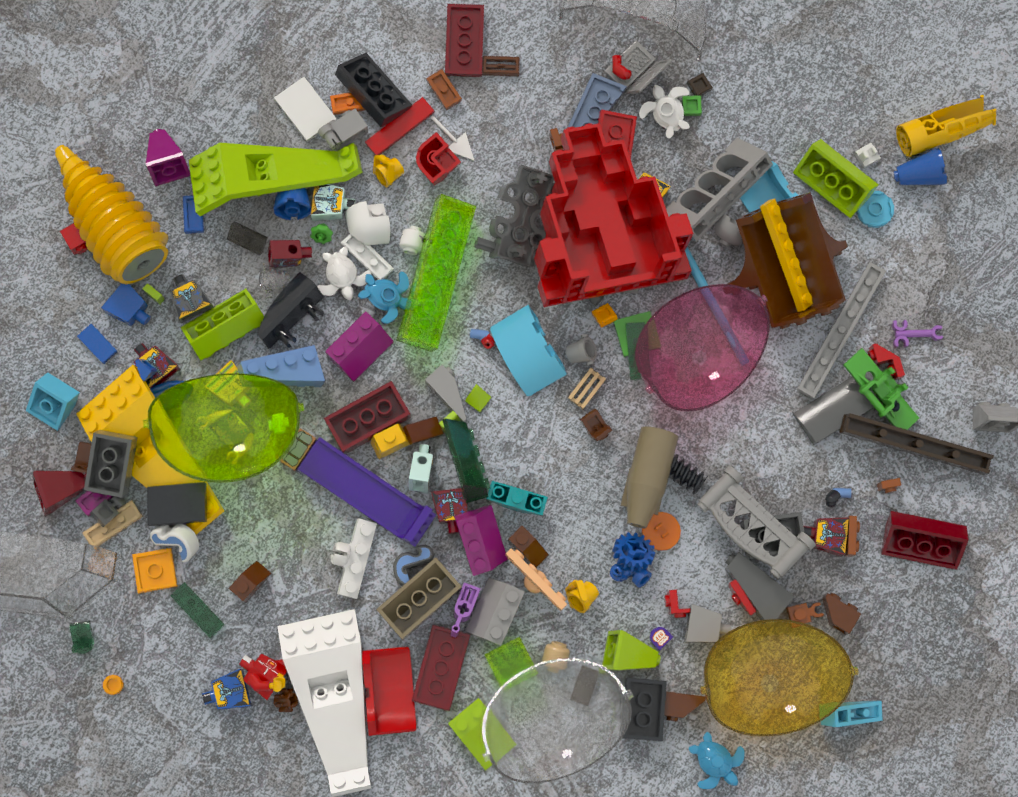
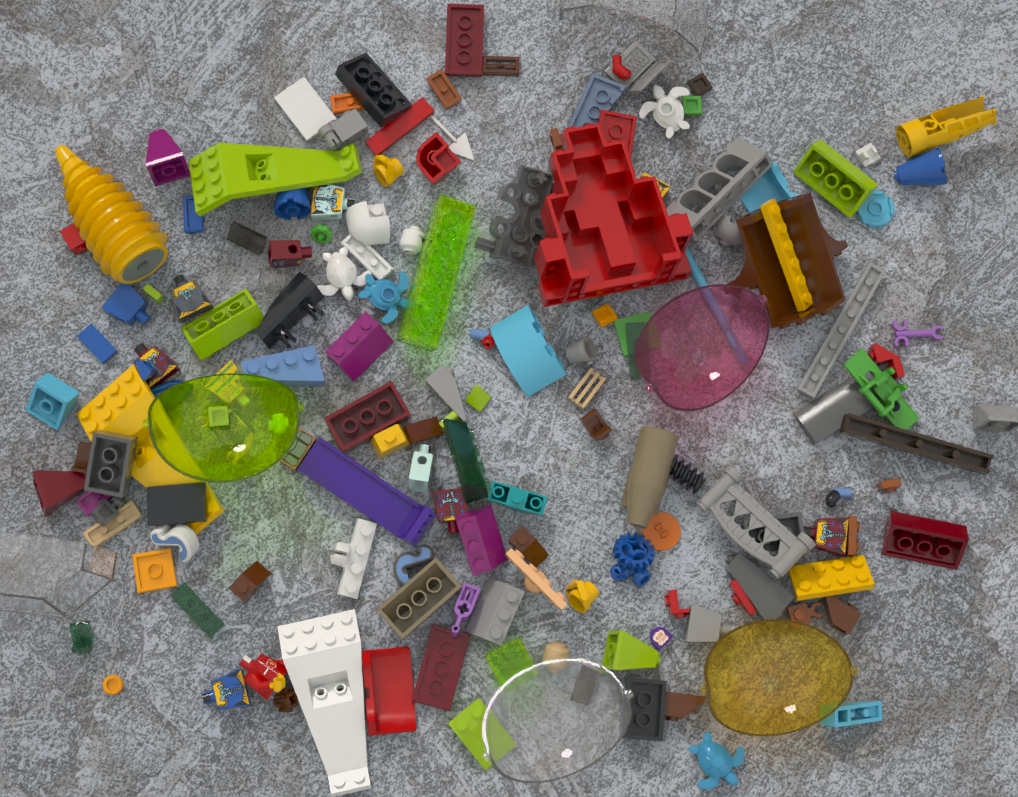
(218, 416): none -> lime tile
(831, 577): none -> yellow plate

